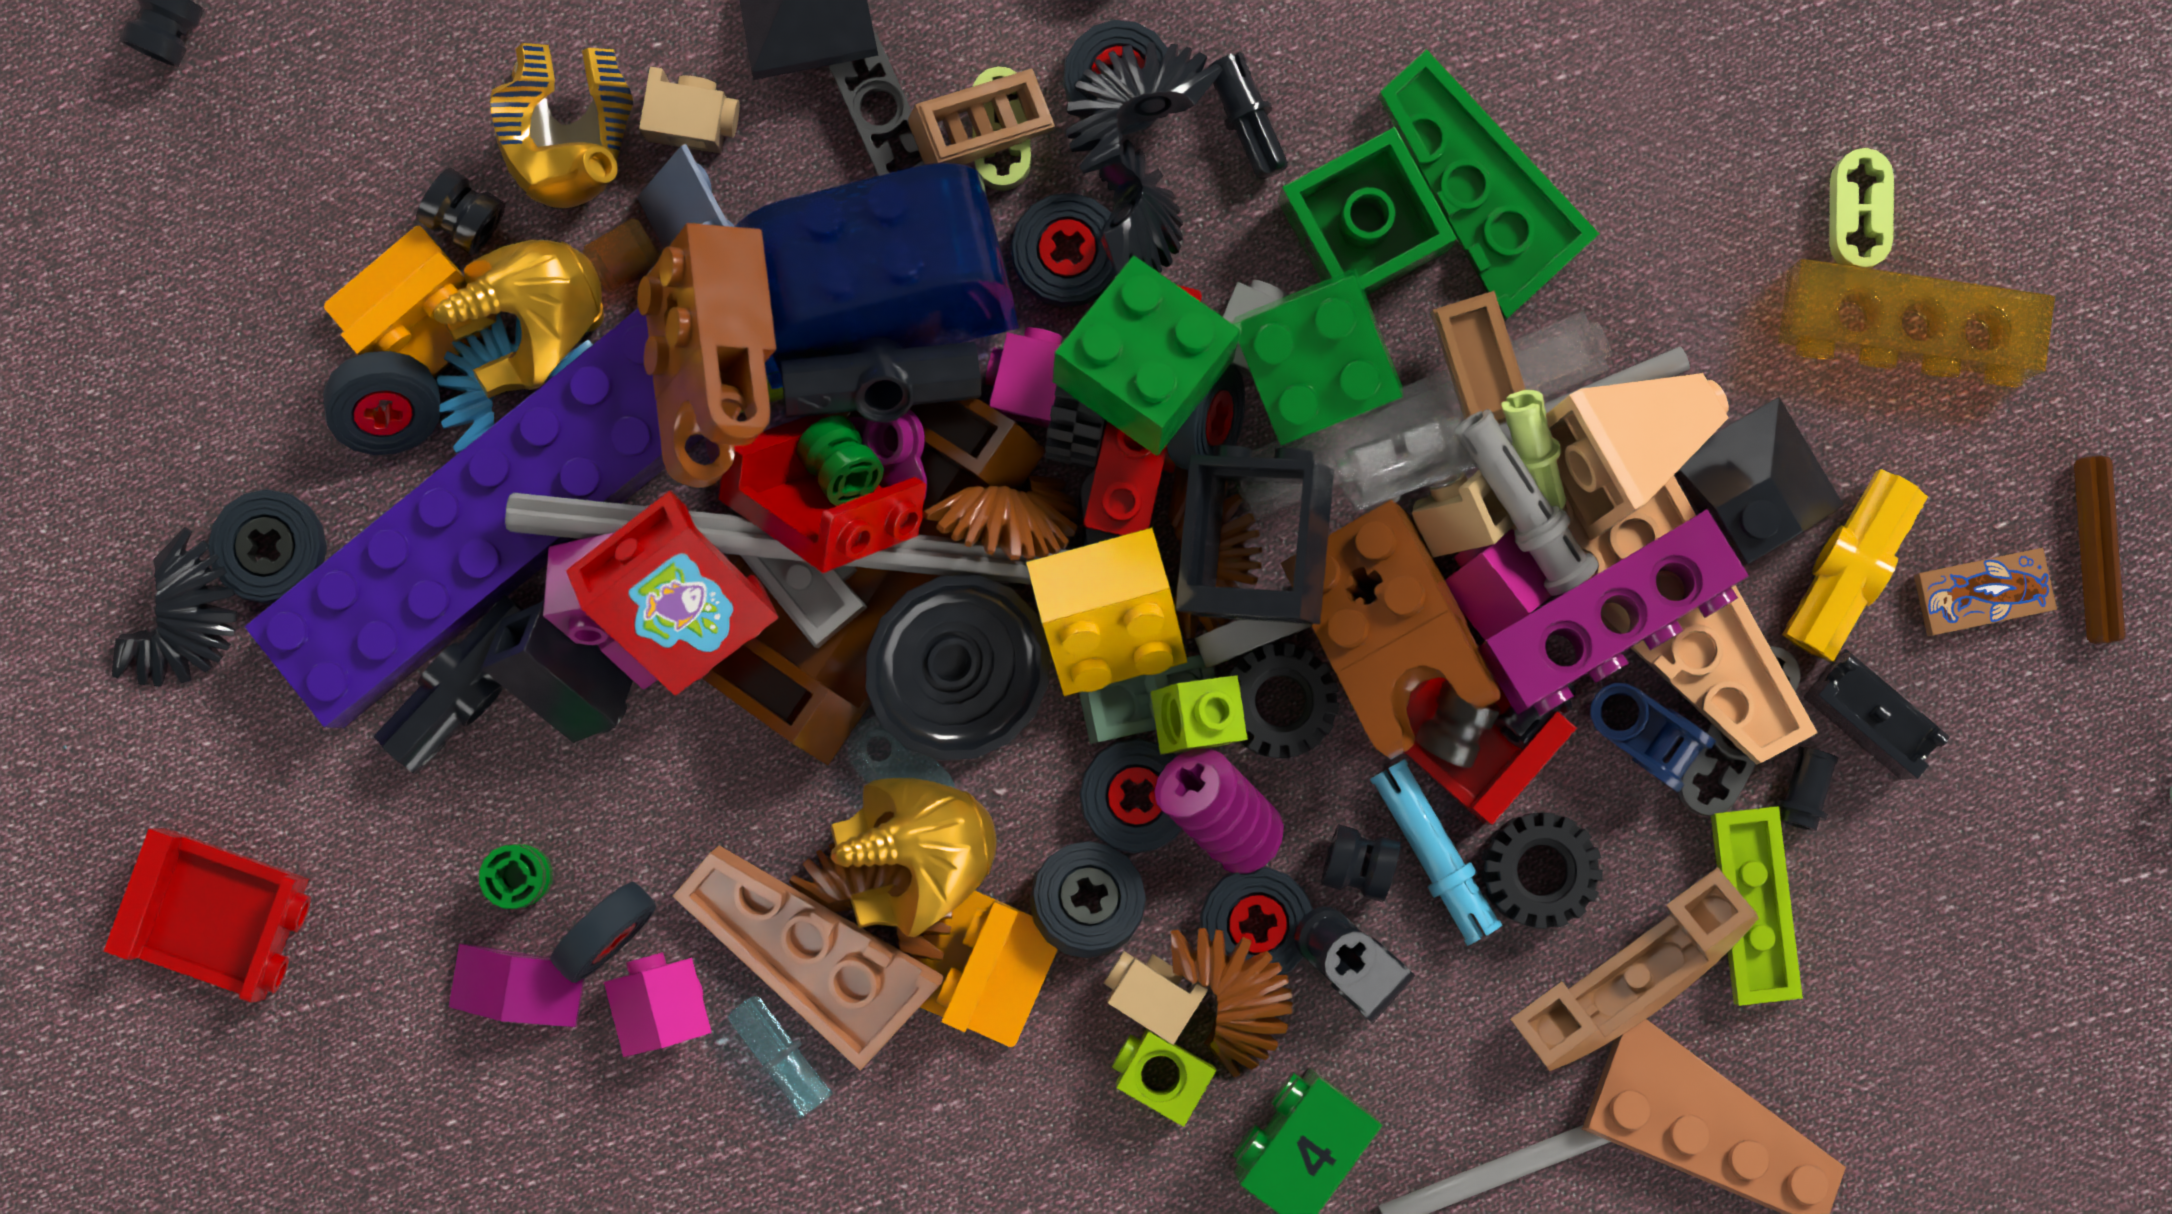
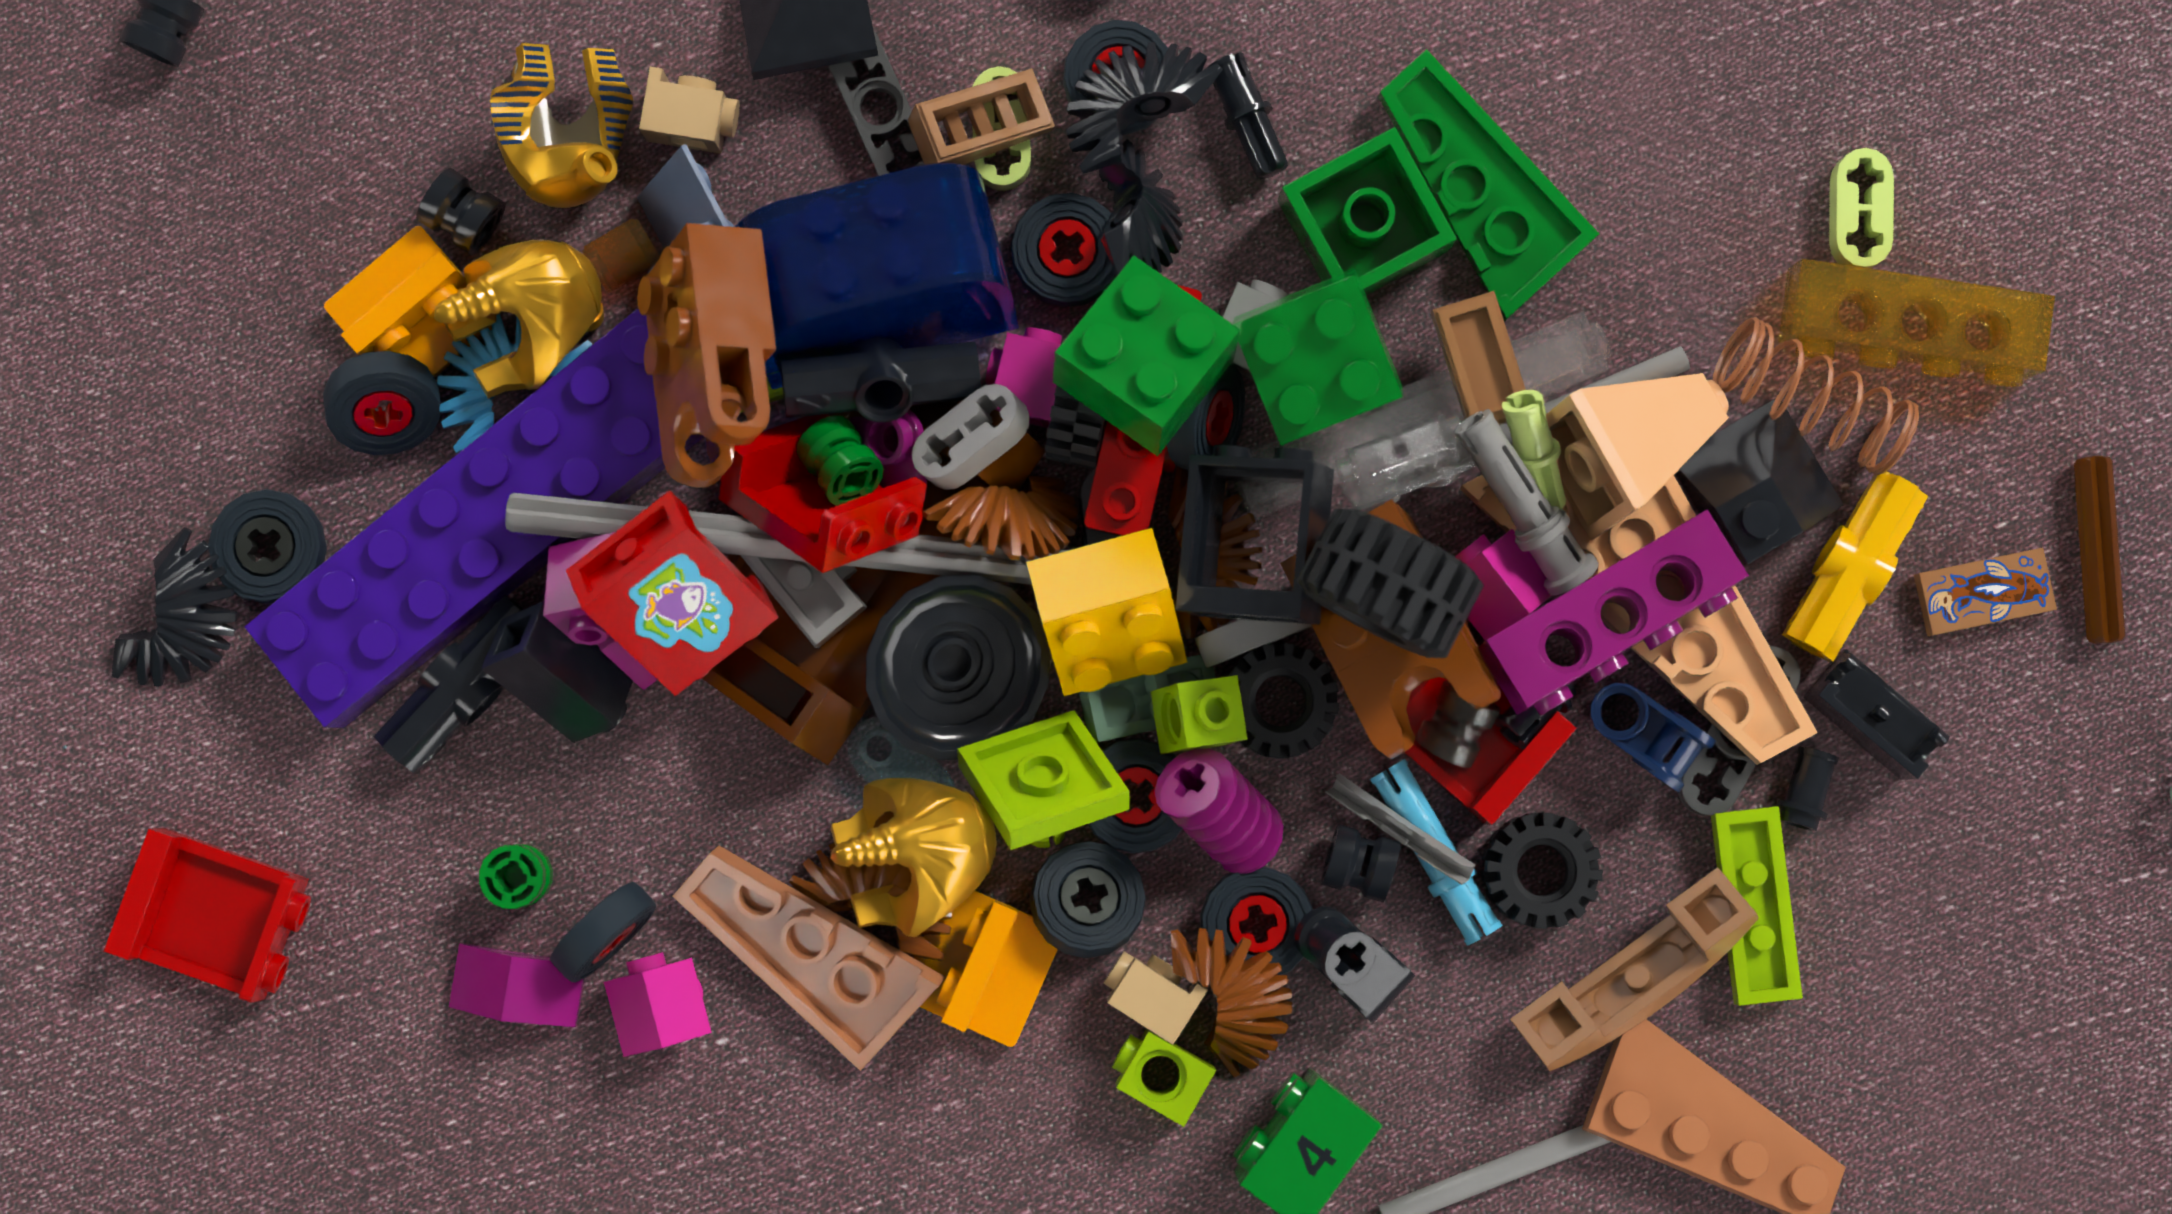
(779, 1055): clear light blue axle -> none
(970, 436): none -> light grey beam
(1043, 780): none -> lime tile
(1390, 582): none -> black tyre
(1392, 823): none -> light grey piece
(1461, 516): tan brick -> none
(1874, 441): none -> nougat piece

